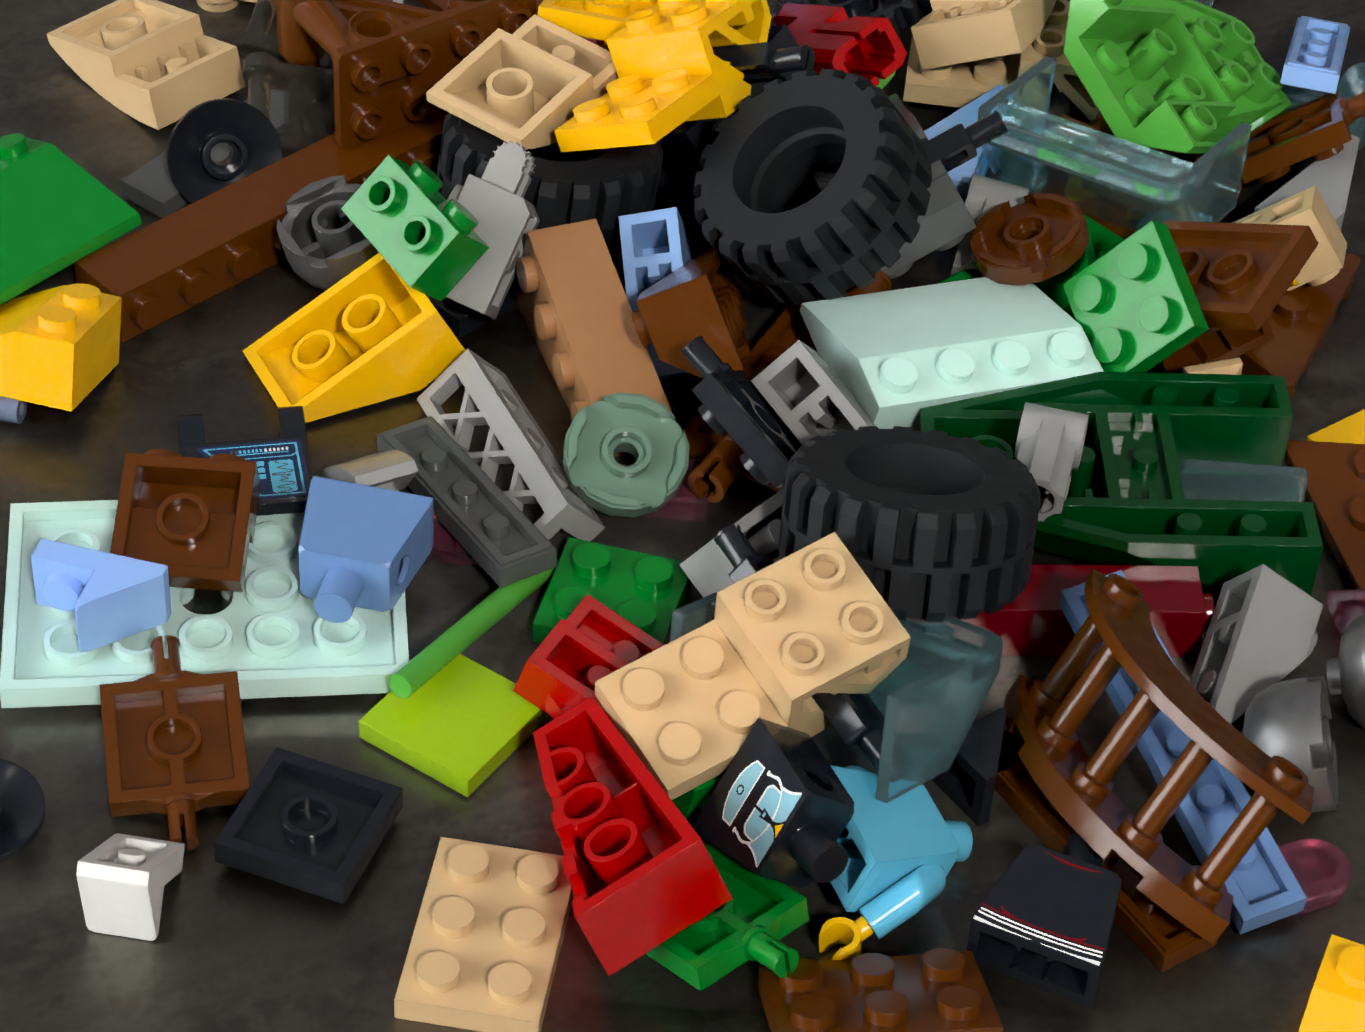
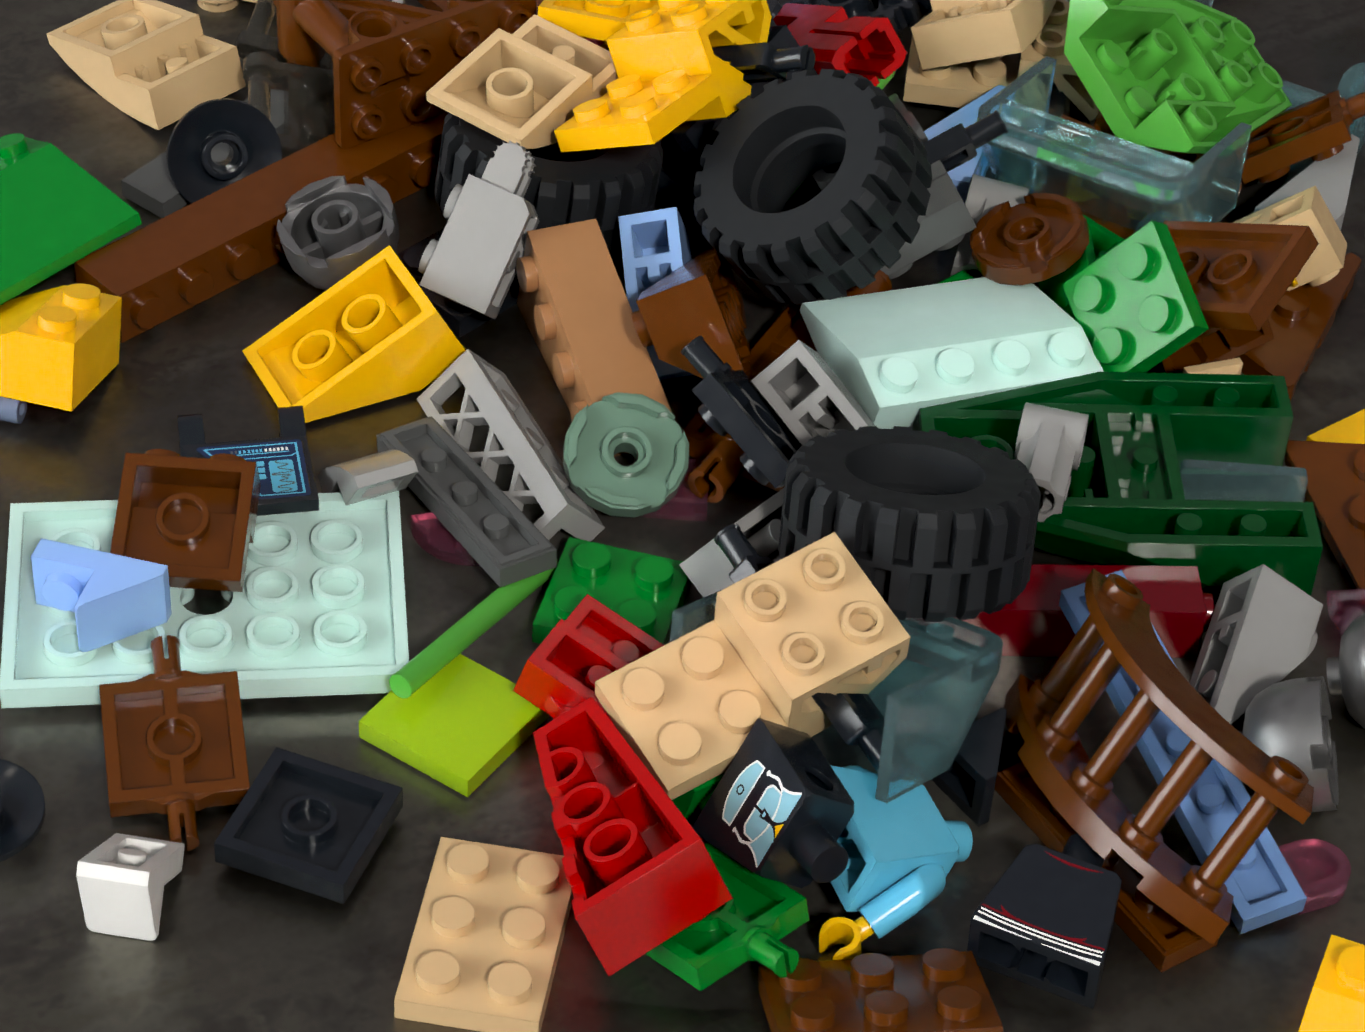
(361, 546): medium blue torso -> none
(416, 227): green brick -> none
(1315, 54): light blue tile -> none

